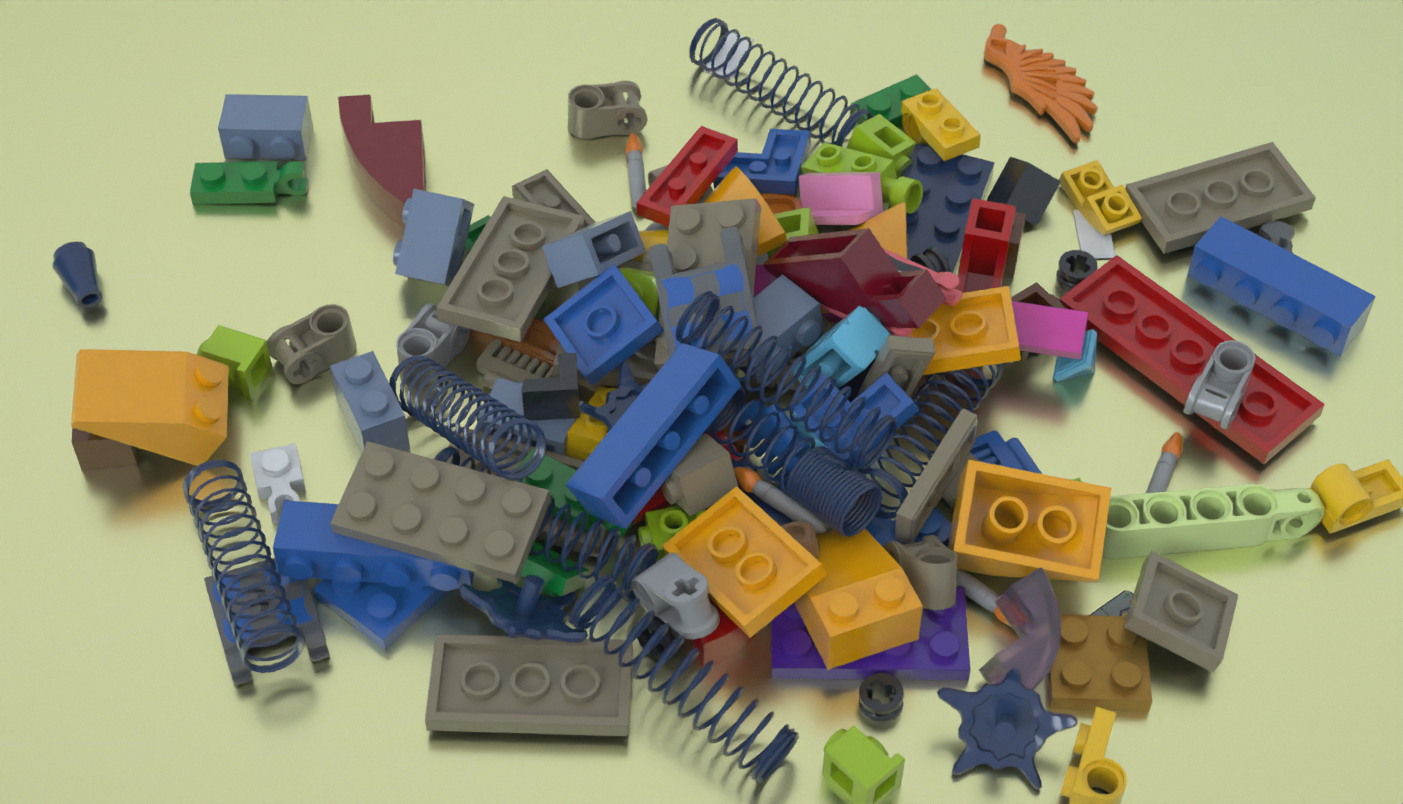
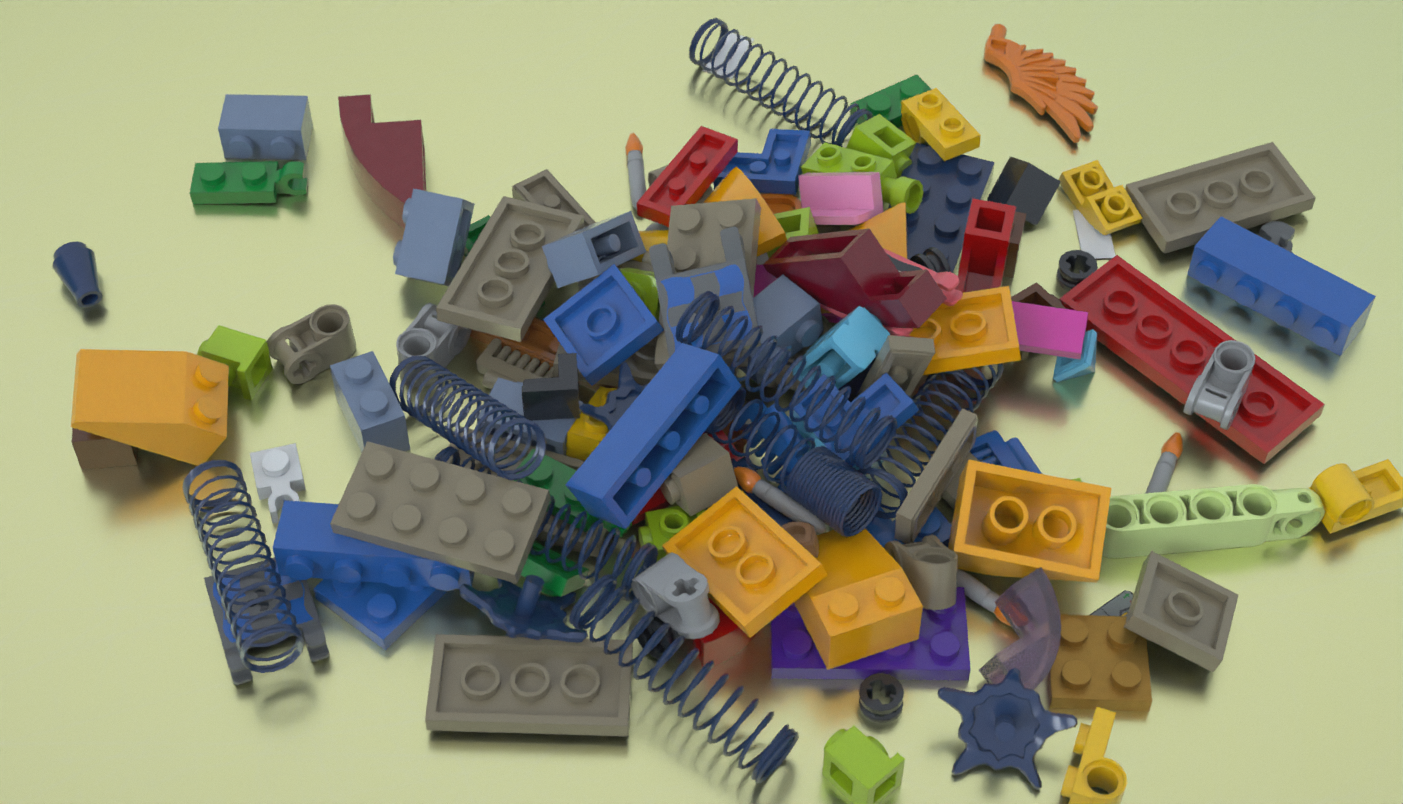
(602, 110): dark tan piece -> none

